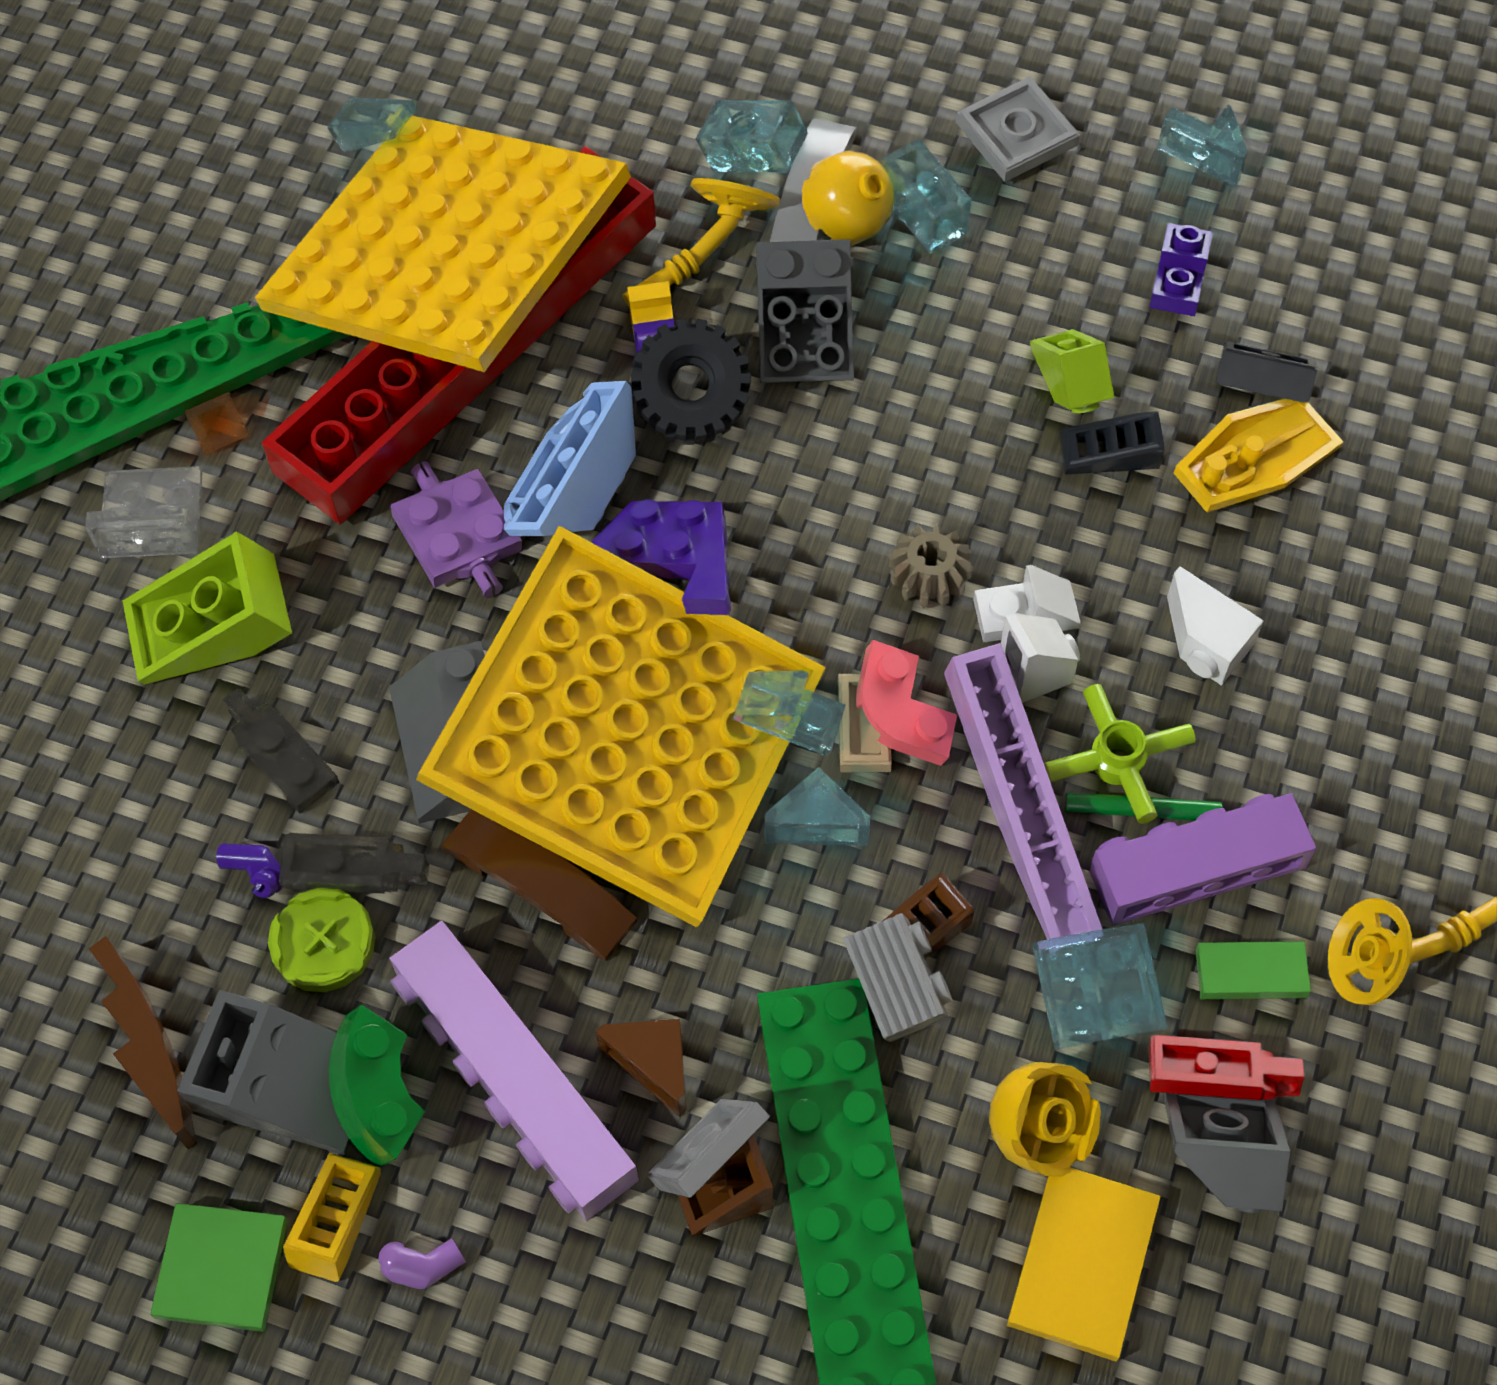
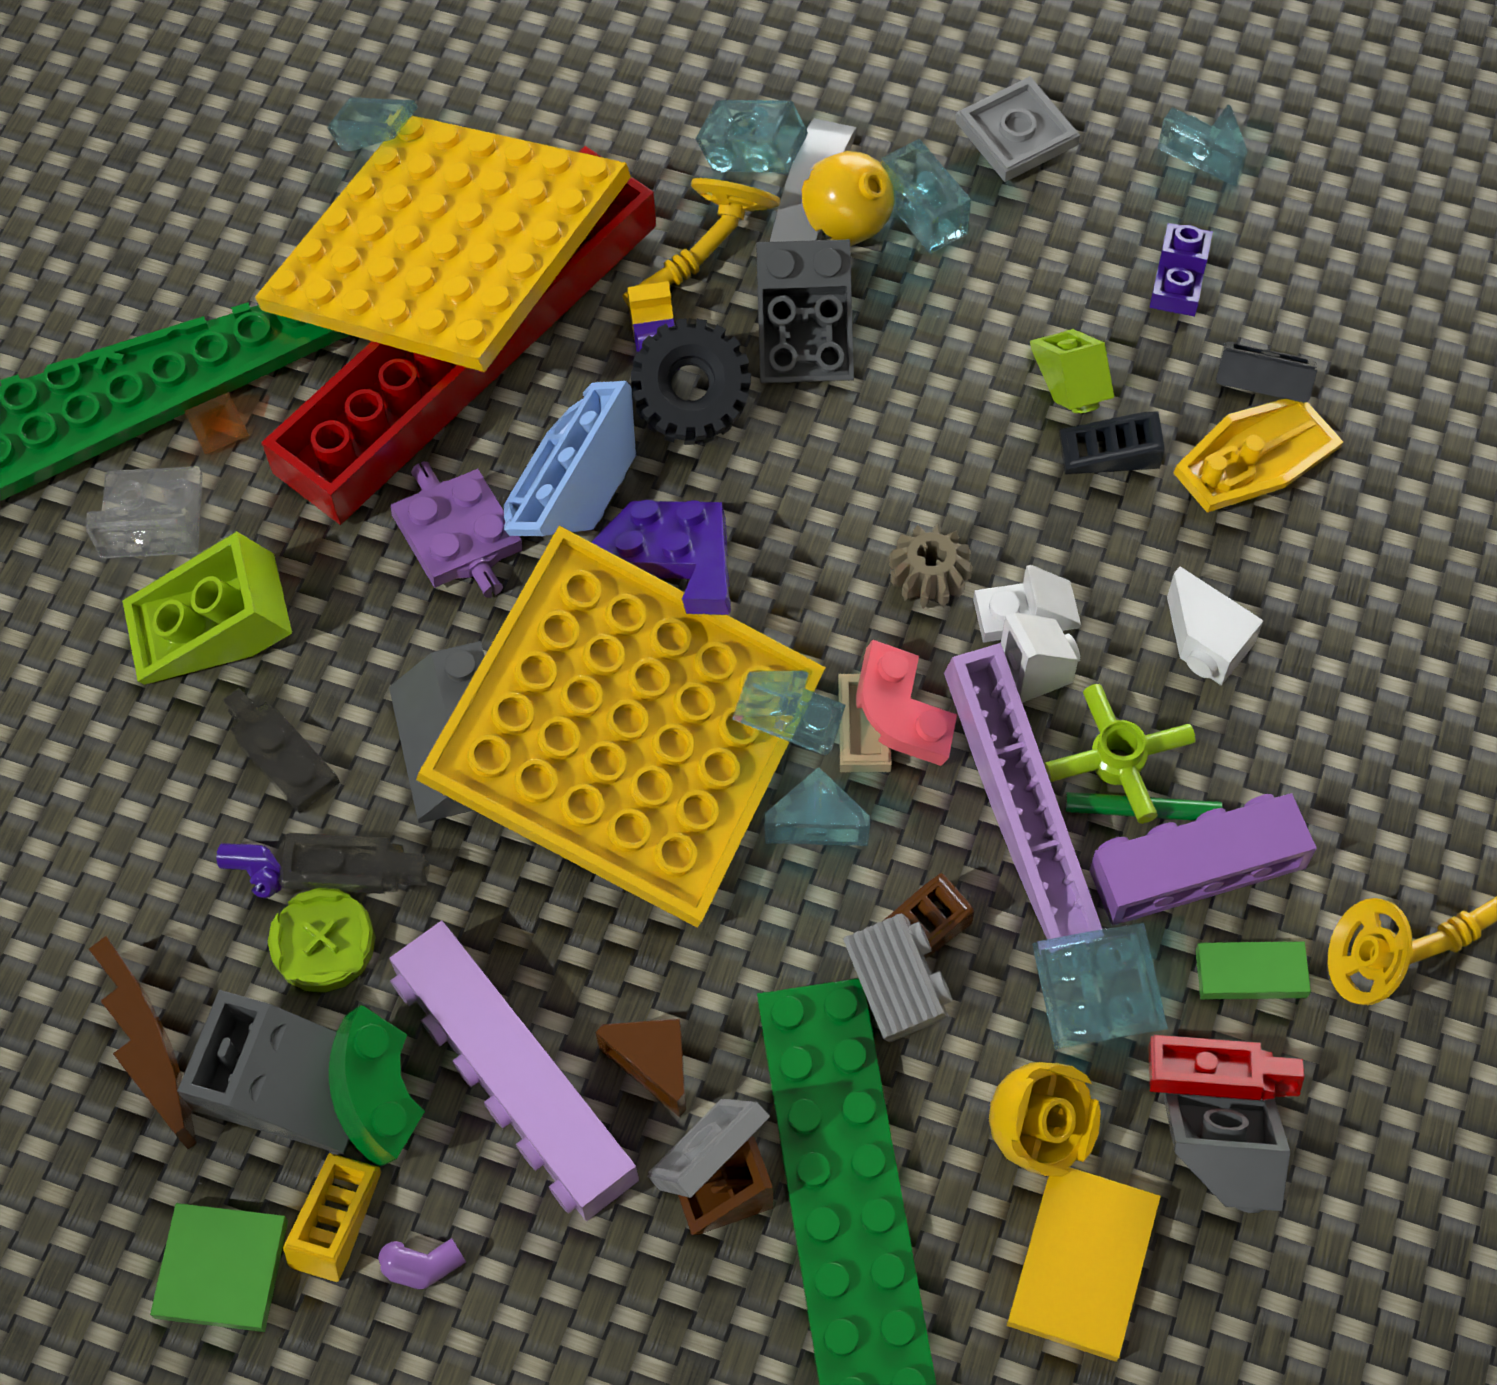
(544, 880): reddish brown slope -> none

